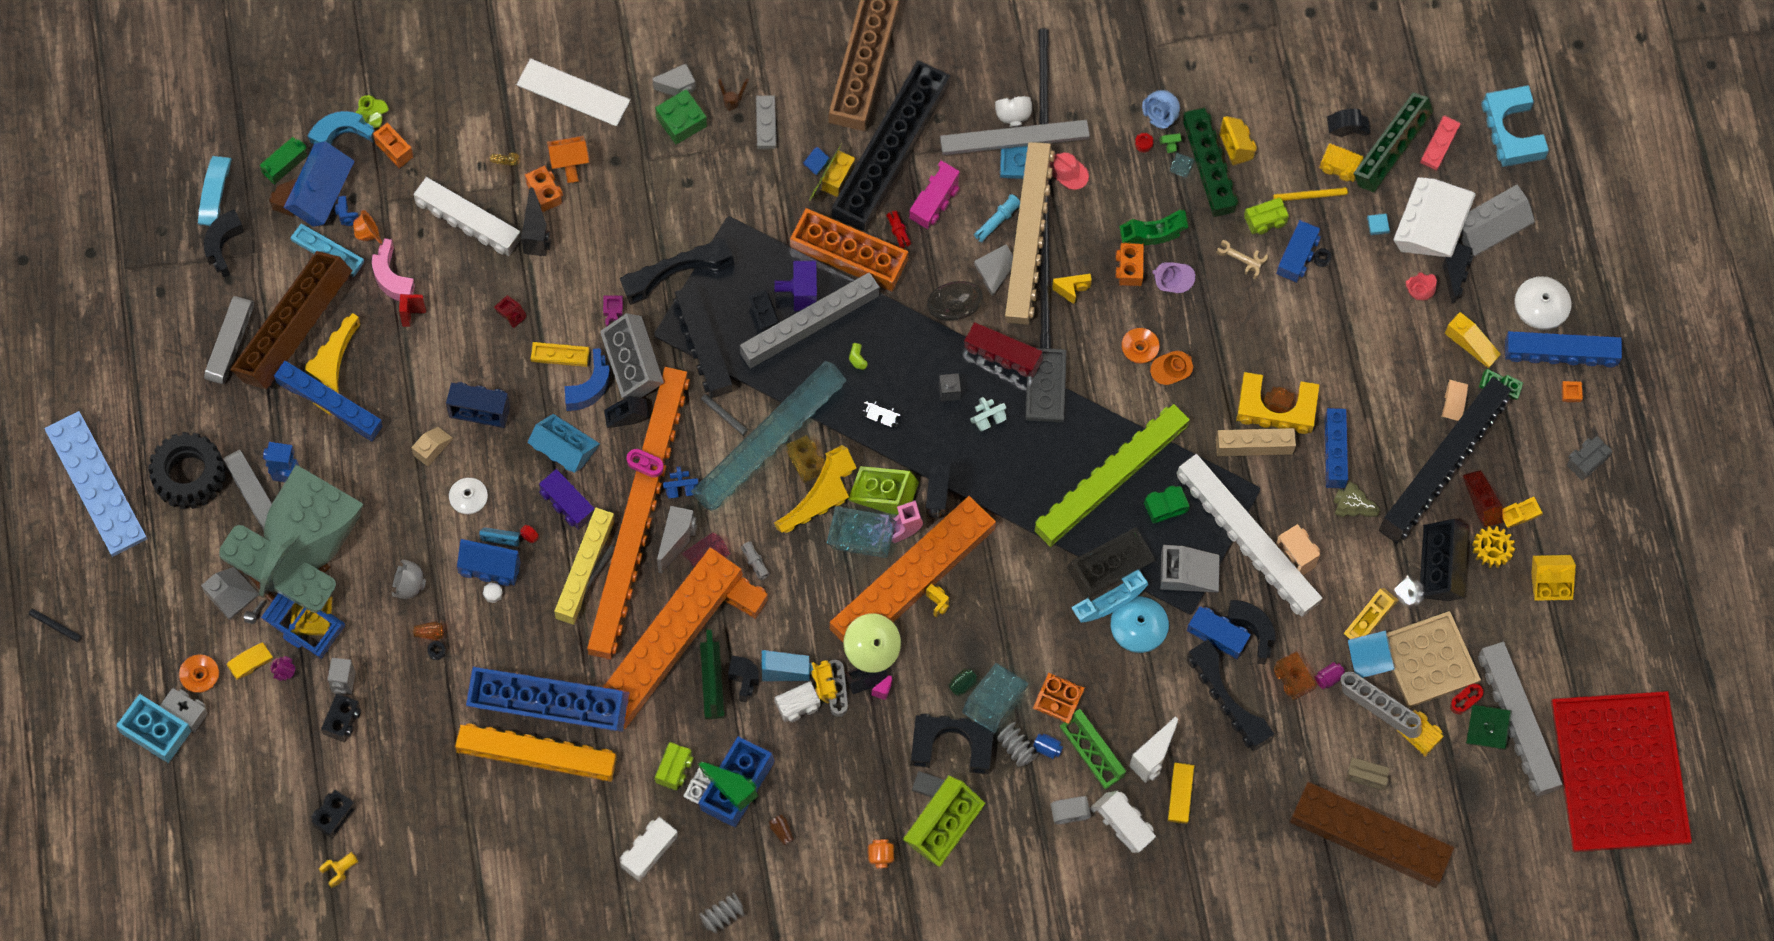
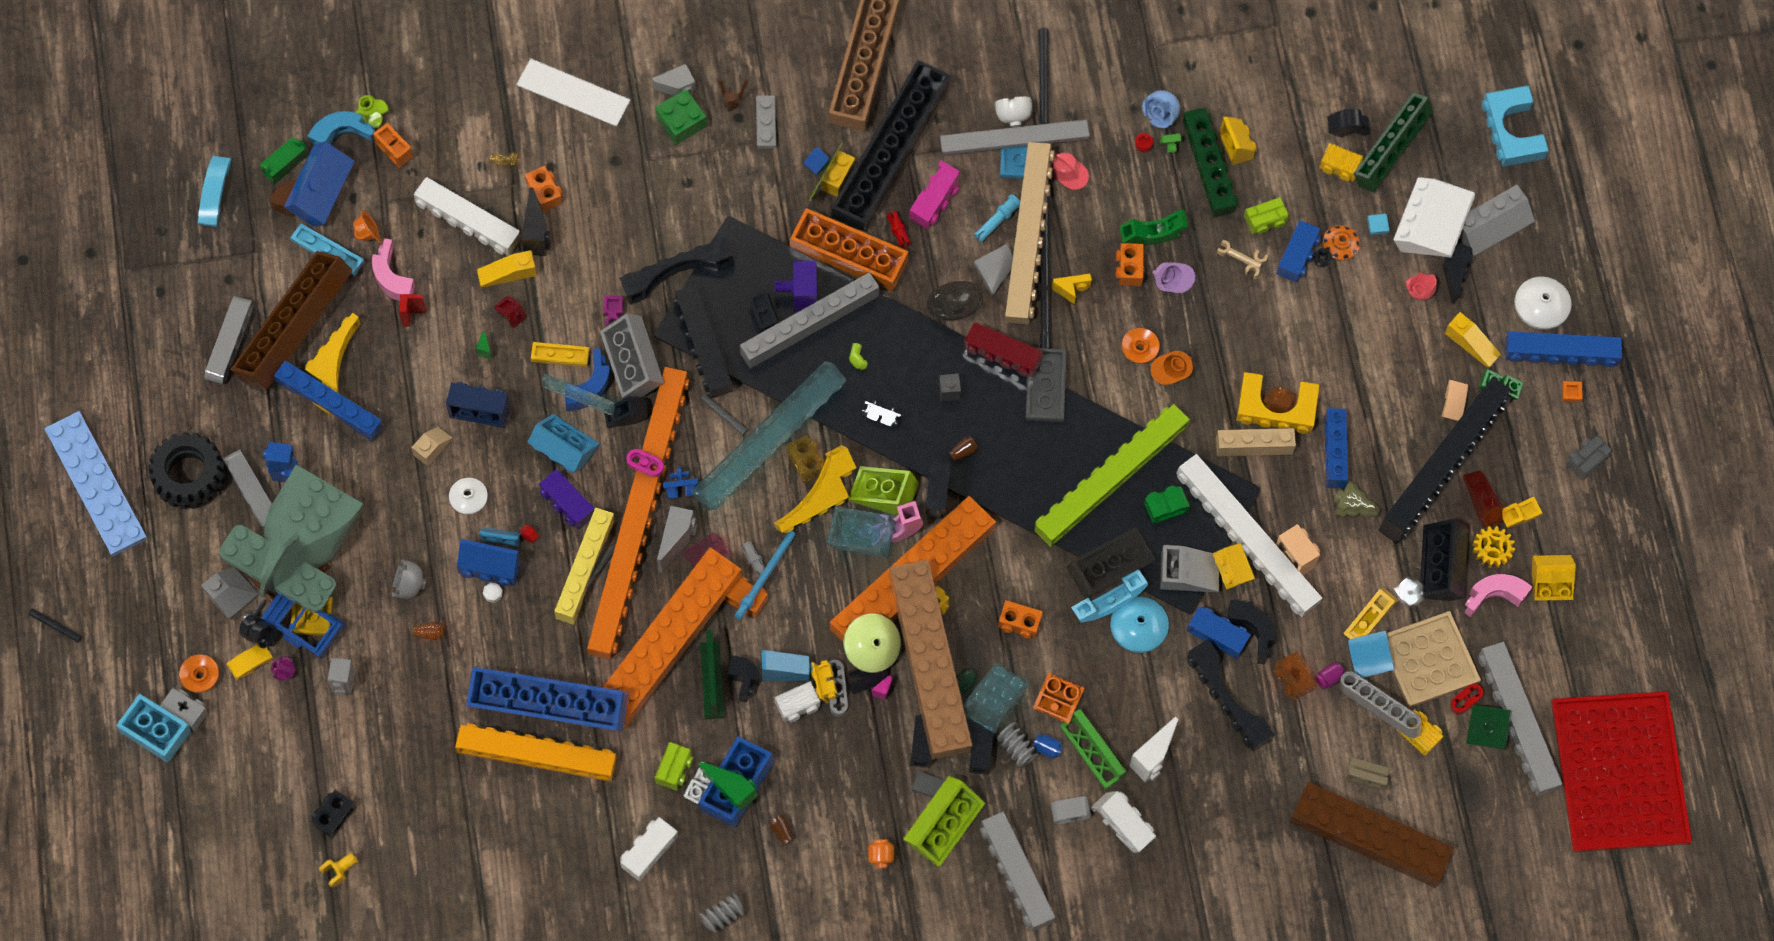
(217, 235): black arch -> none
(257, 631): none -> black wheel
(337, 717): black brick -> none
(342, 210): blue bracket -> none
(440, 645): black bush -> none
(483, 347): none -> green slope
(507, 269): none -> yellow slope
(568, 154): orange brick -> none
(578, 394): none -> clear light blue tile
(747, 601): none -> dark azure bar
(930, 659): none -> medium nougat brick
(963, 449): none -> reddish brown cone
(981, 419): light aqua hips -> none
(1017, 872): none -> light grey brick
(1021, 615): none -> orange brick
(1180, 793): yellow tile -> none
(1181, 165): clear light blue tile -> none
(1233, 566): none -> yellow brick
(1311, 194): yellow bar -> none
(1338, 249): none -> orange dish
(1440, 143): coral plate -> none
(1497, 585): none -> bright pink arch

